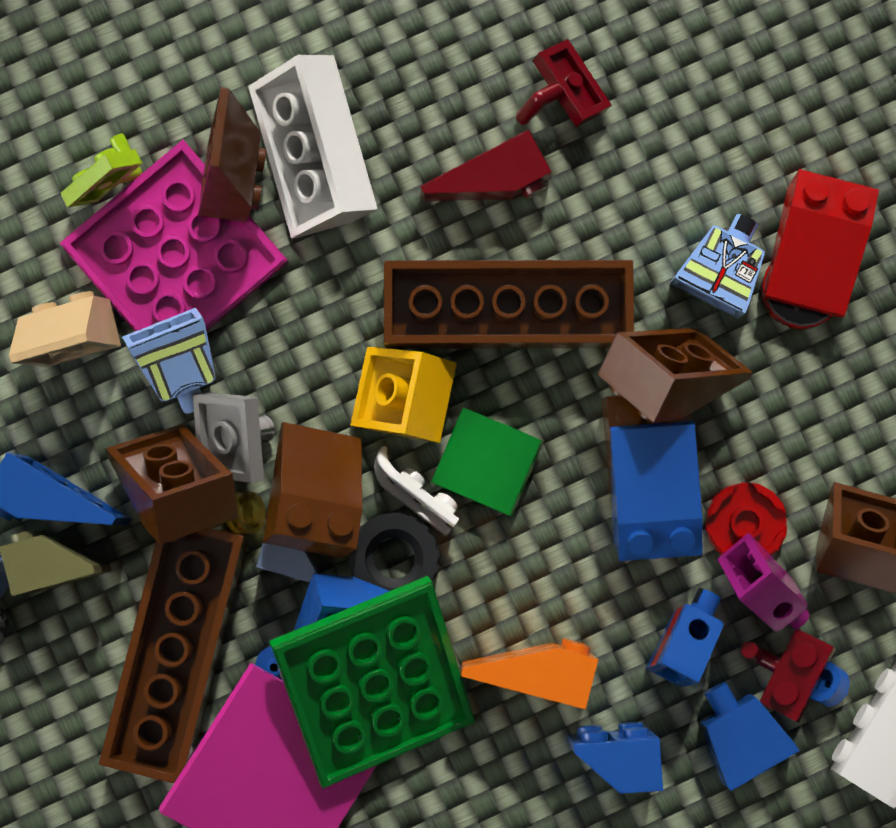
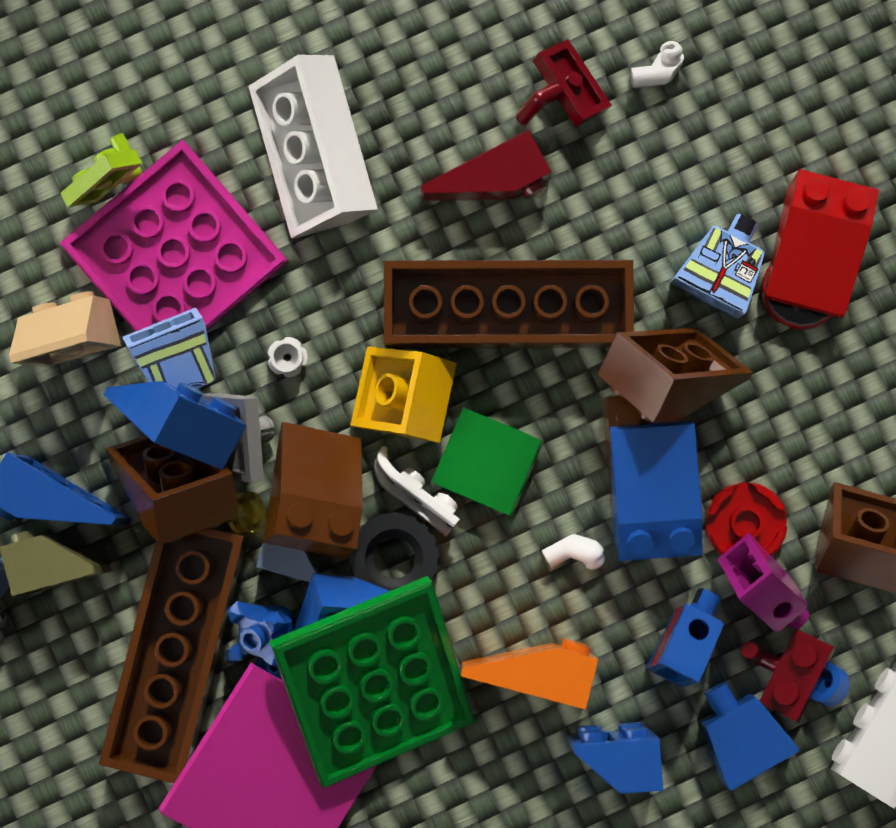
(181, 419): none -> blue slope
(231, 163): reddish brown slope -> none
(257, 628): none -> blue rock
(287, 346): none -> white plate
(578, 548): none -> white arm
(662, 69): none -> white arm

